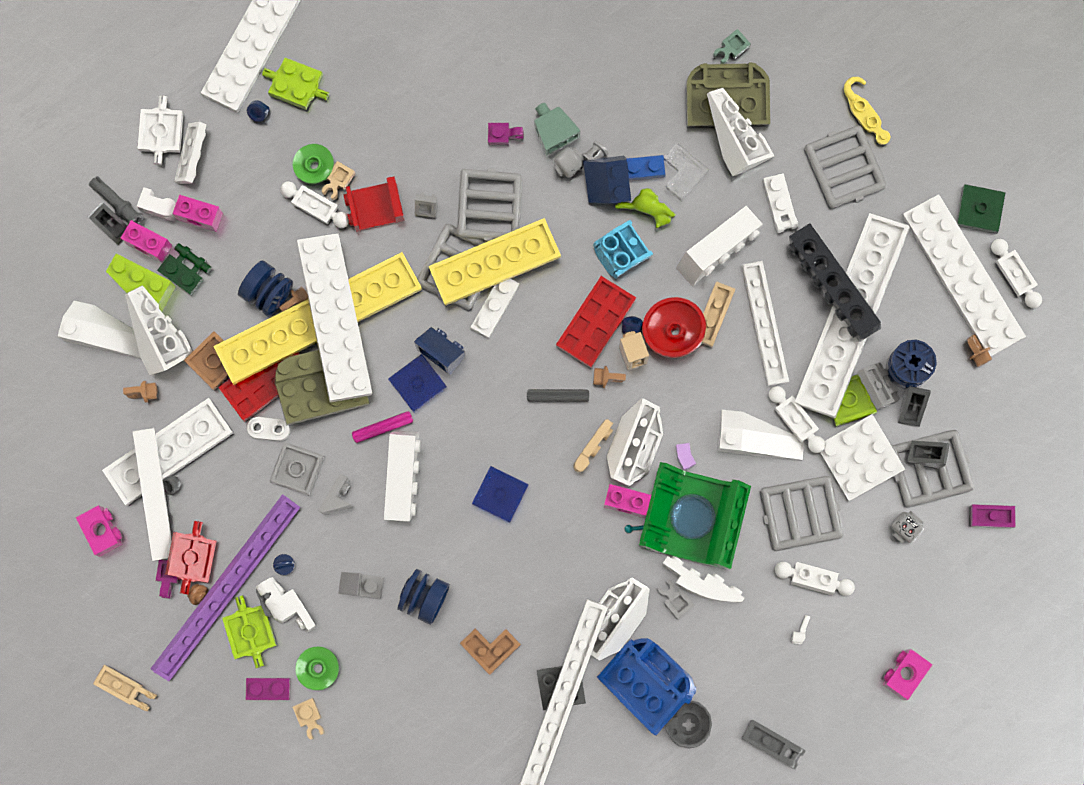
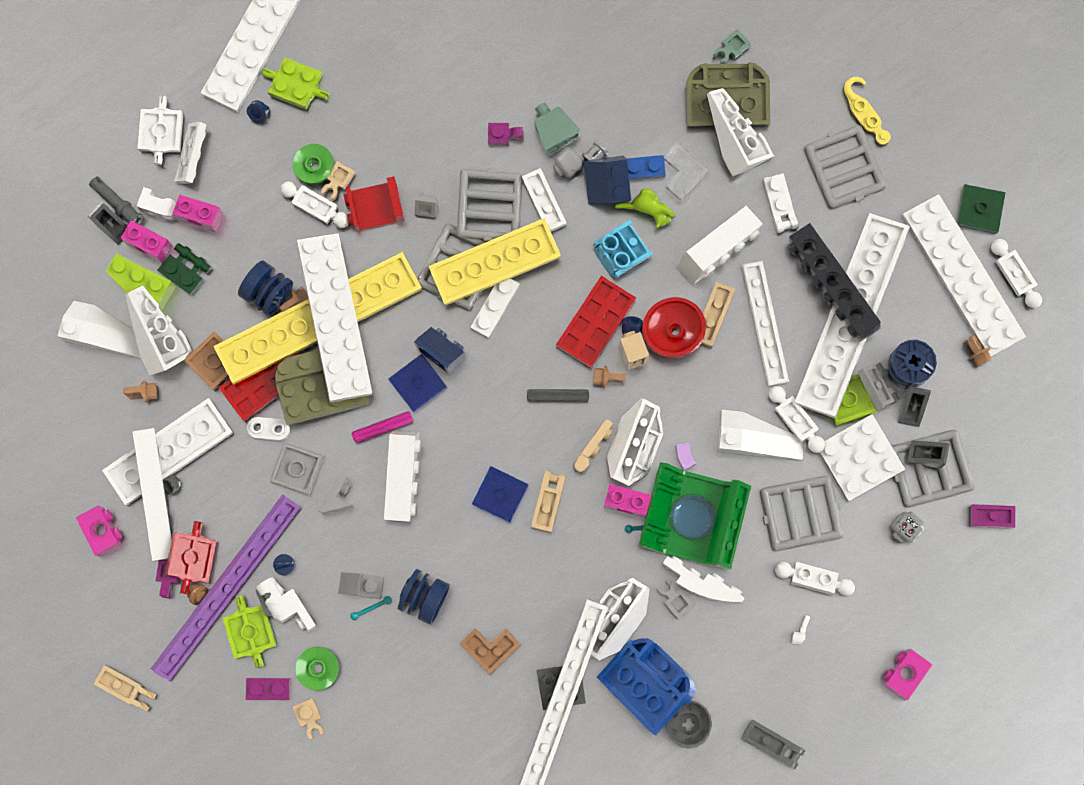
(387, 600): none -> teal hinge
(544, 199): none -> white plate
(548, 502): none -> tan plate

